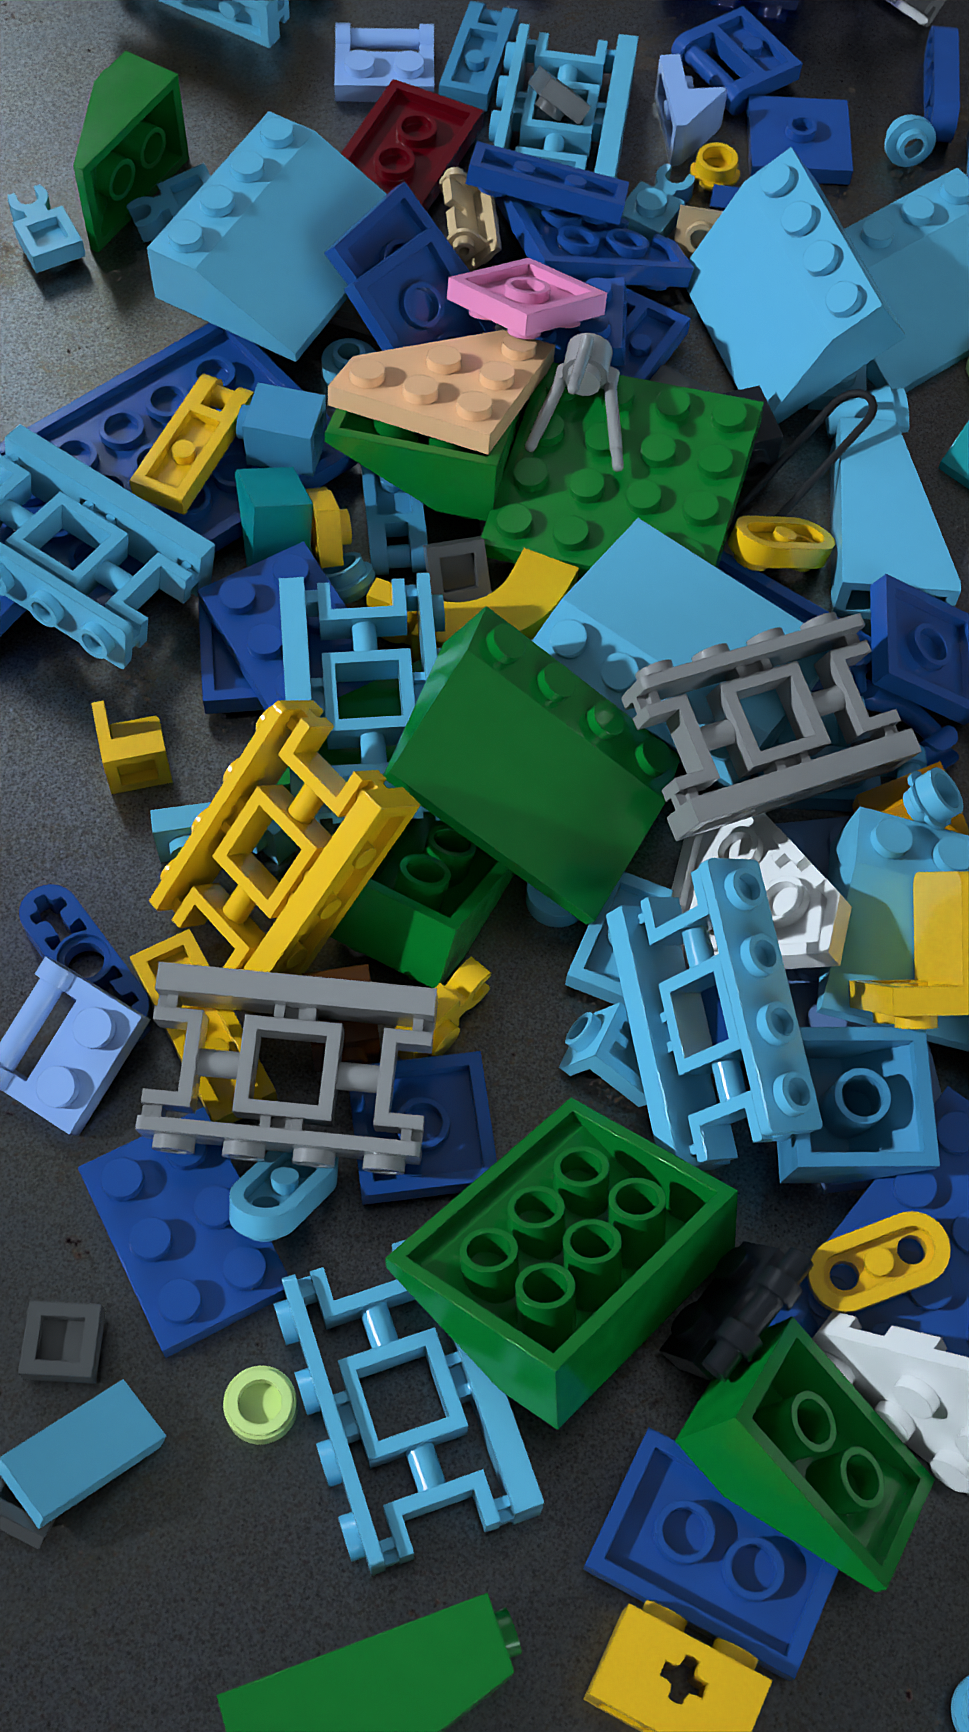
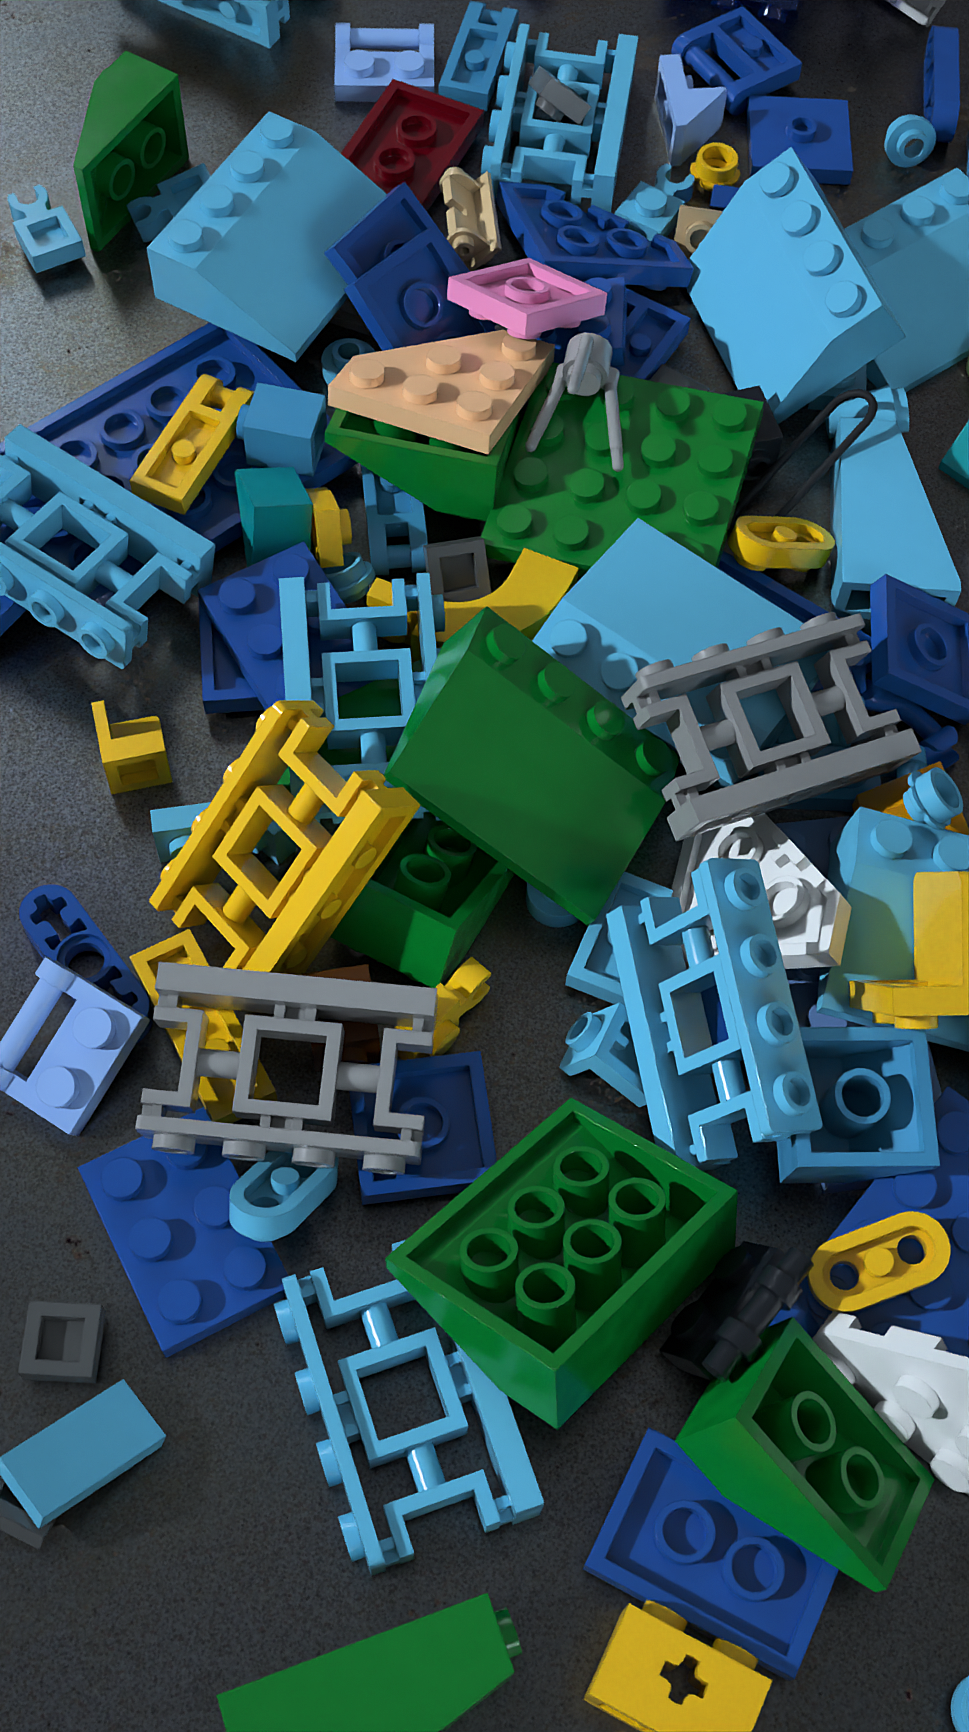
(260, 1405): yellowish green tile -> none
(547, 184): blue plate -> none

